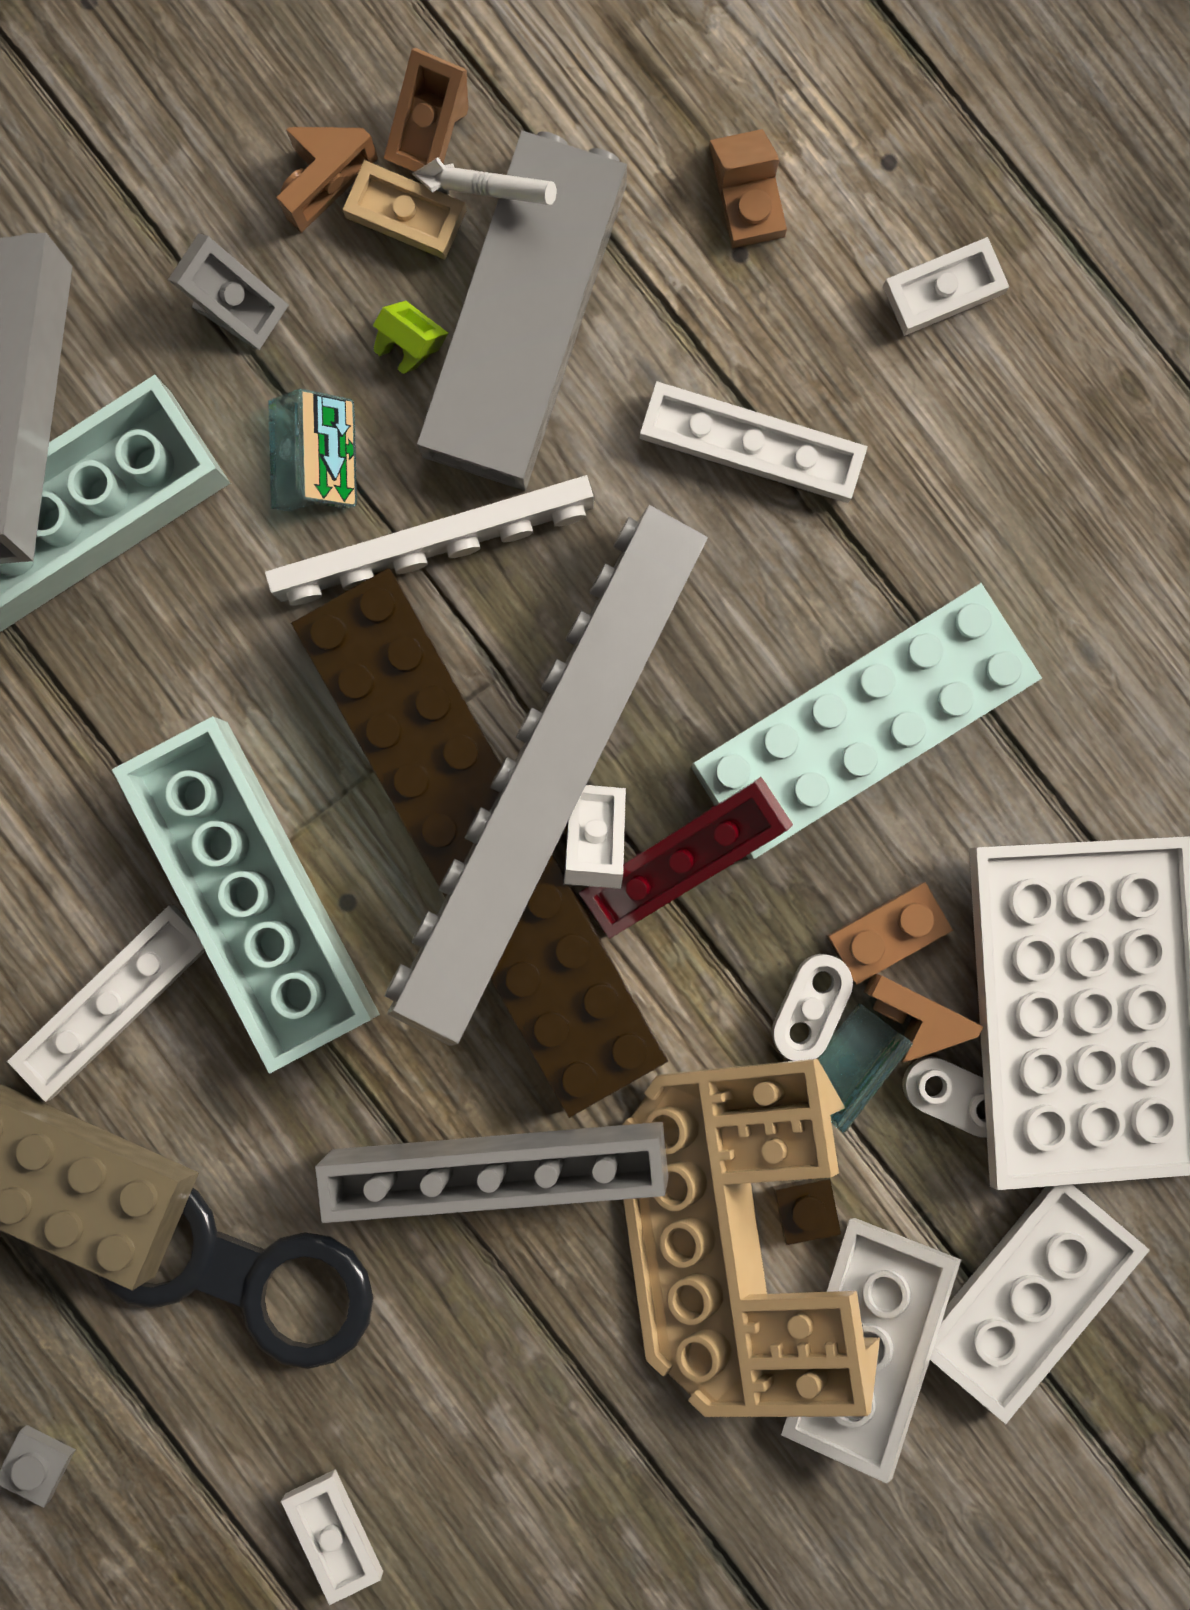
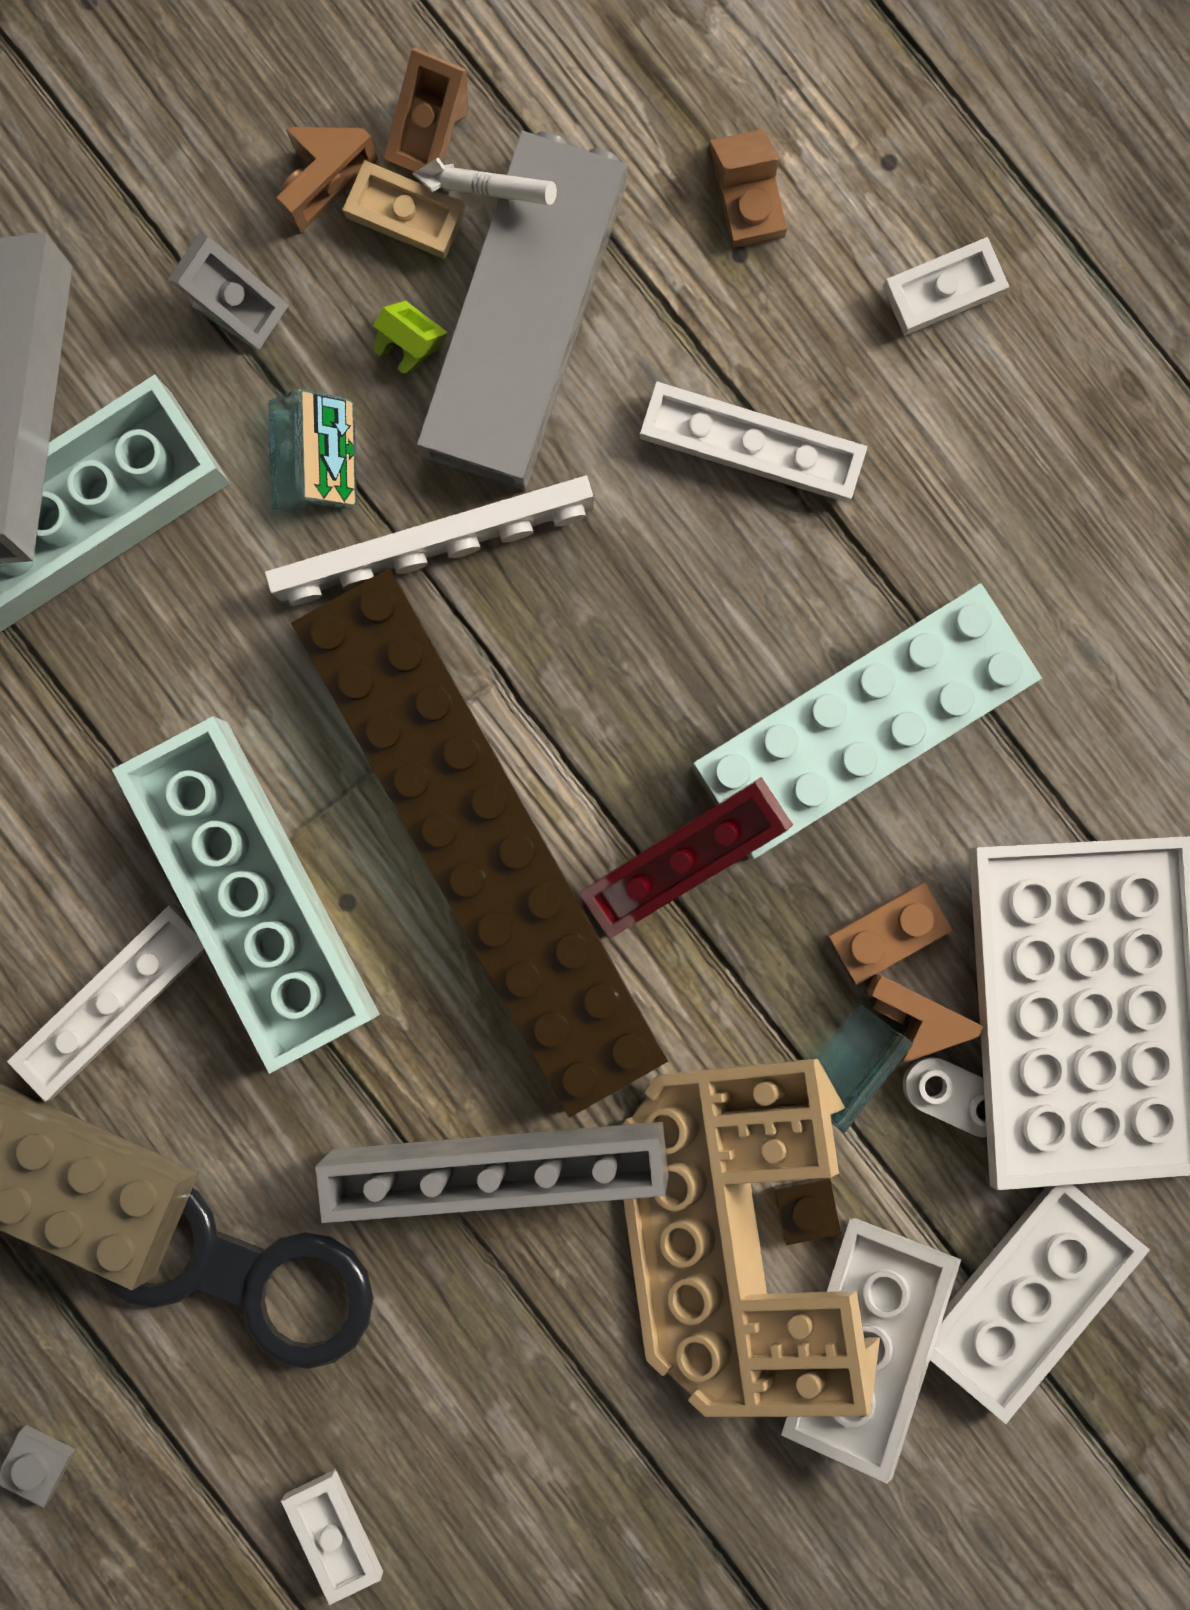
(546, 778): light grey brick -> none
(596, 838): white plate -> none
(816, 1009): white plate -> none

